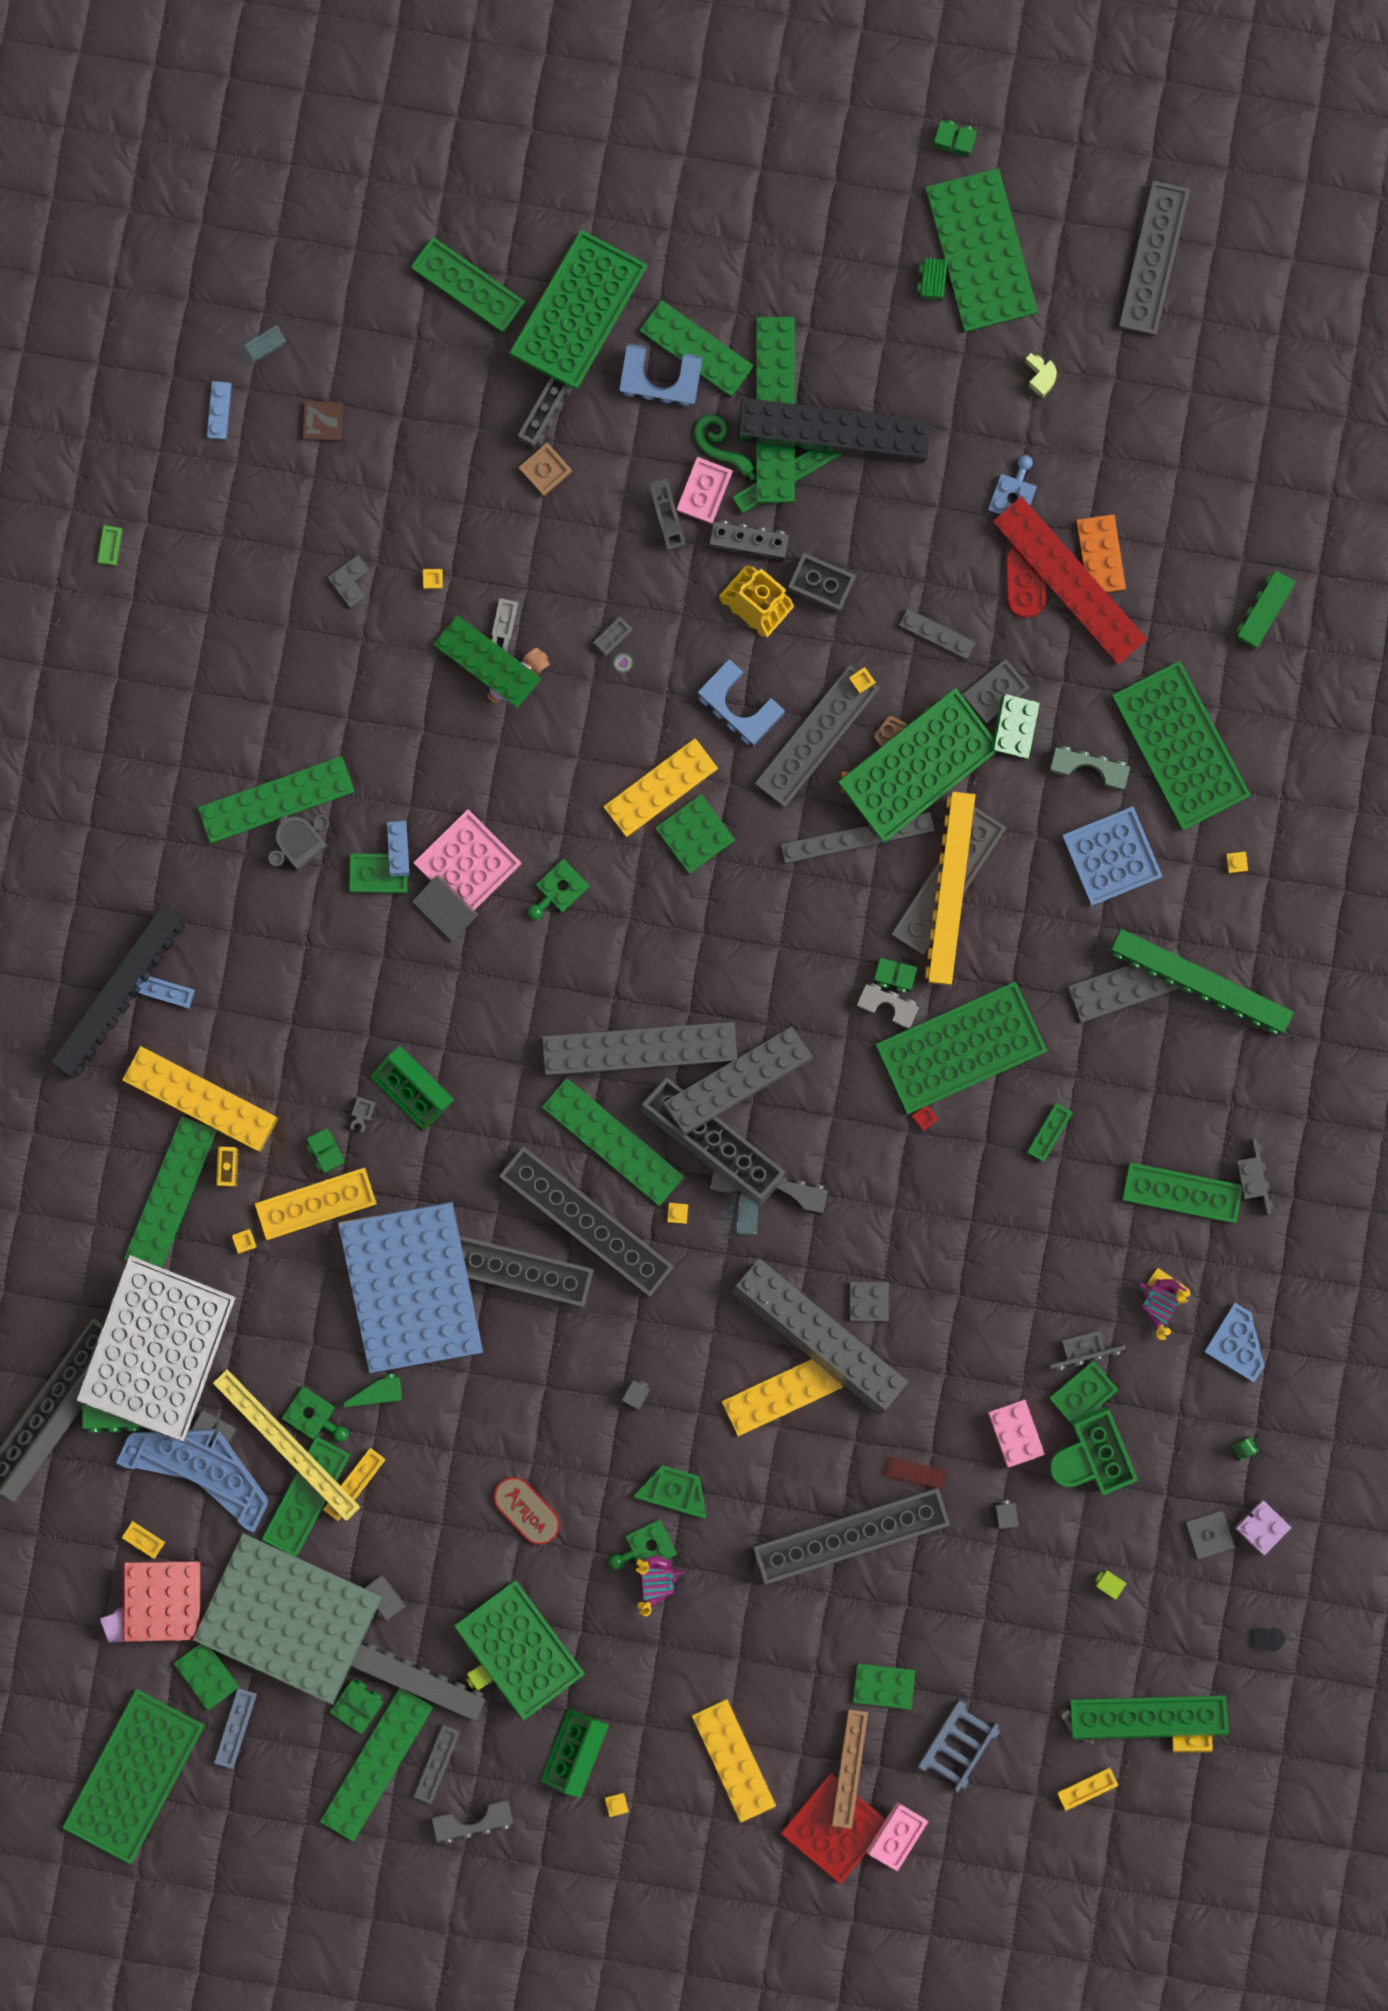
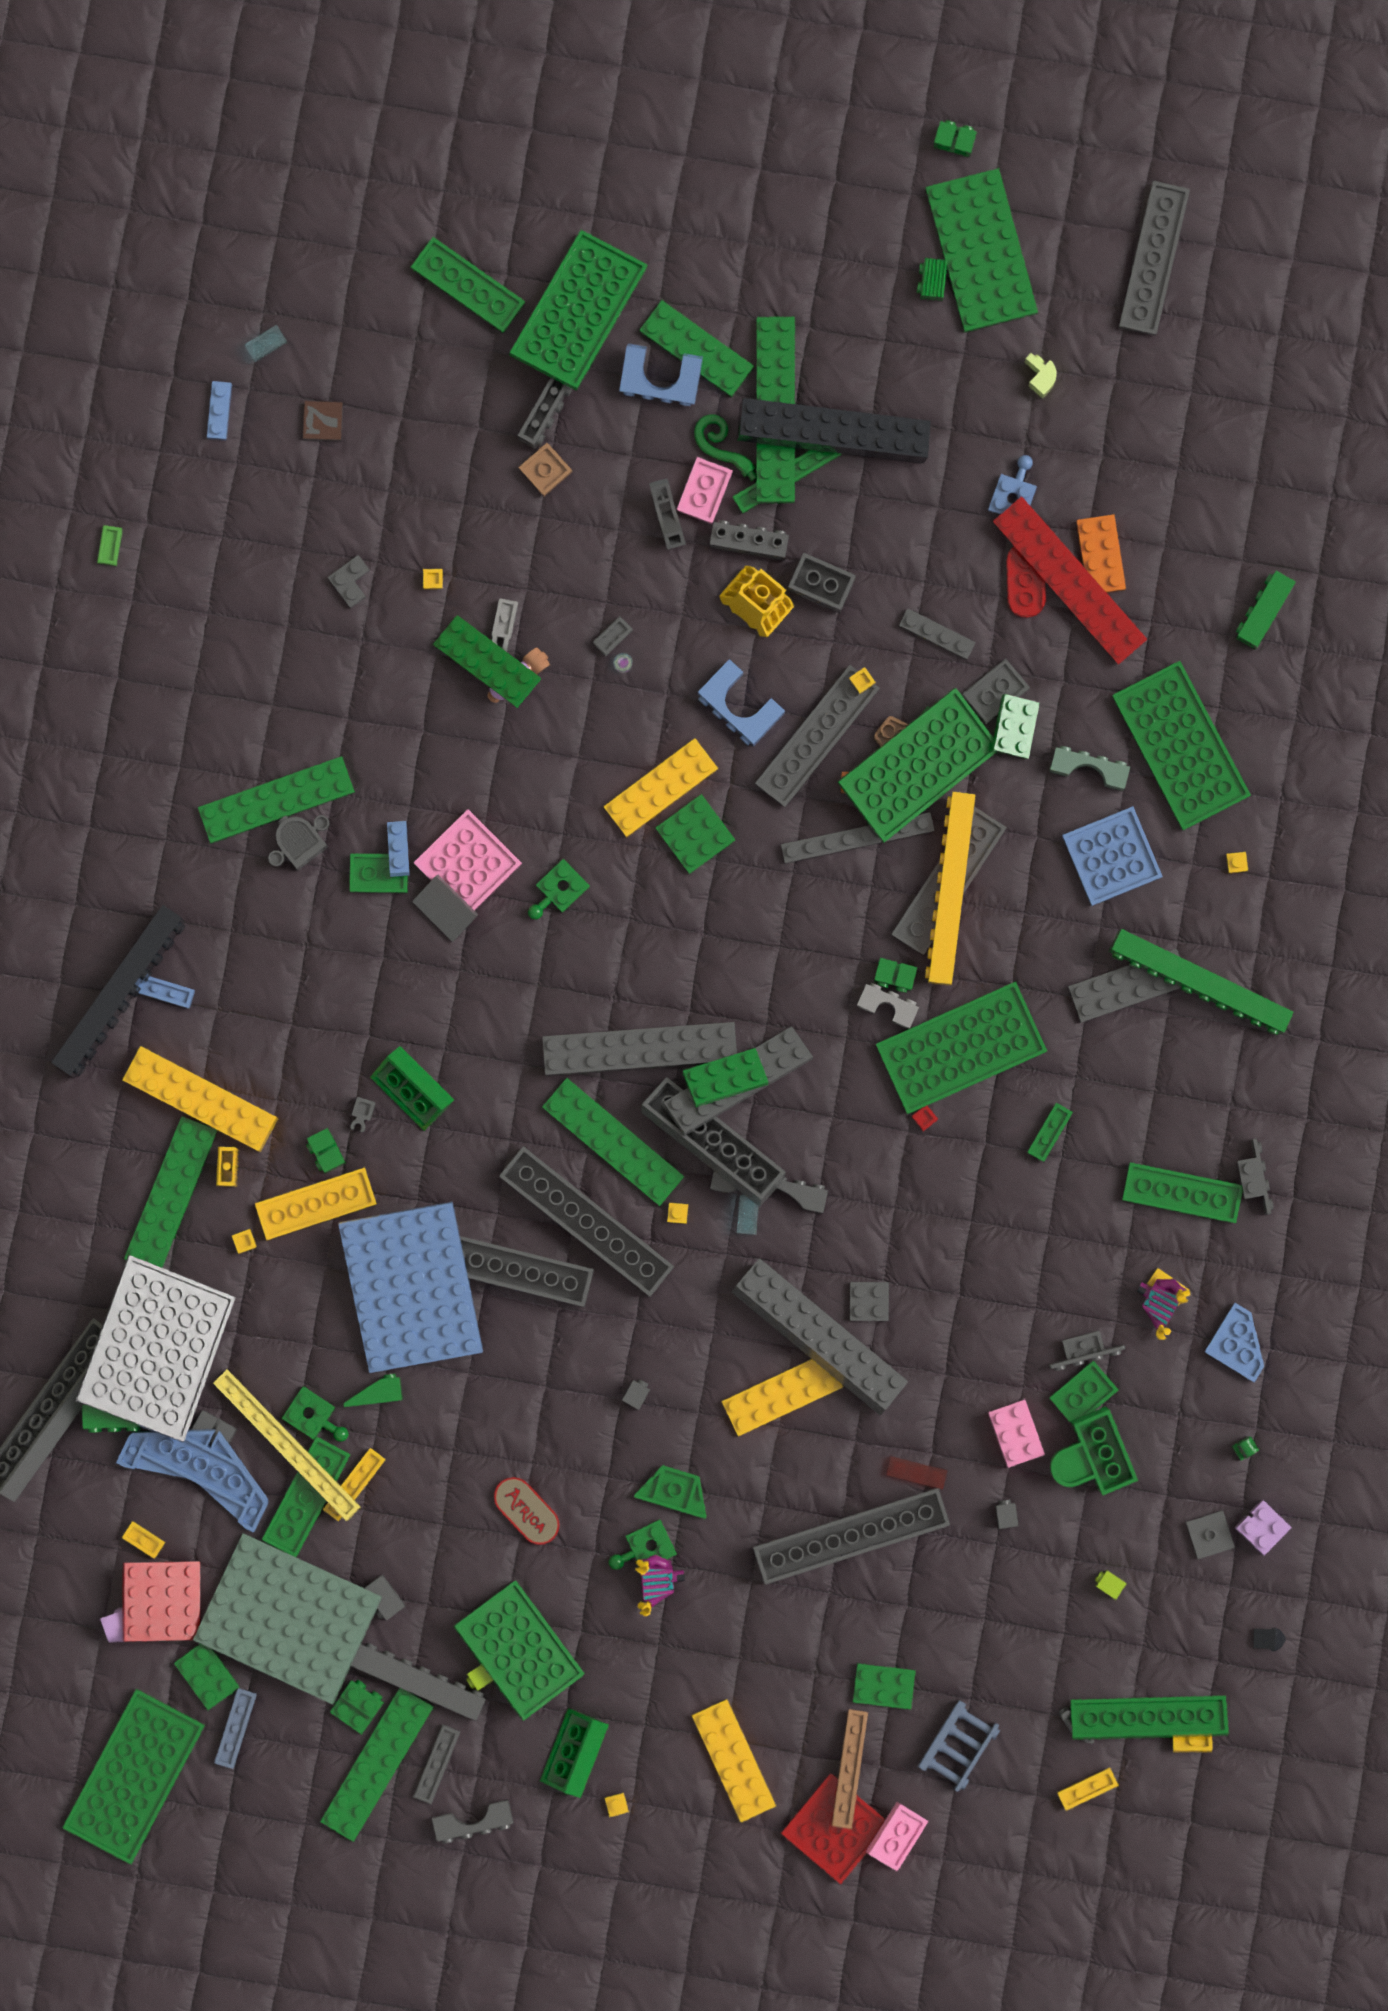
(725, 1077): none -> green plate

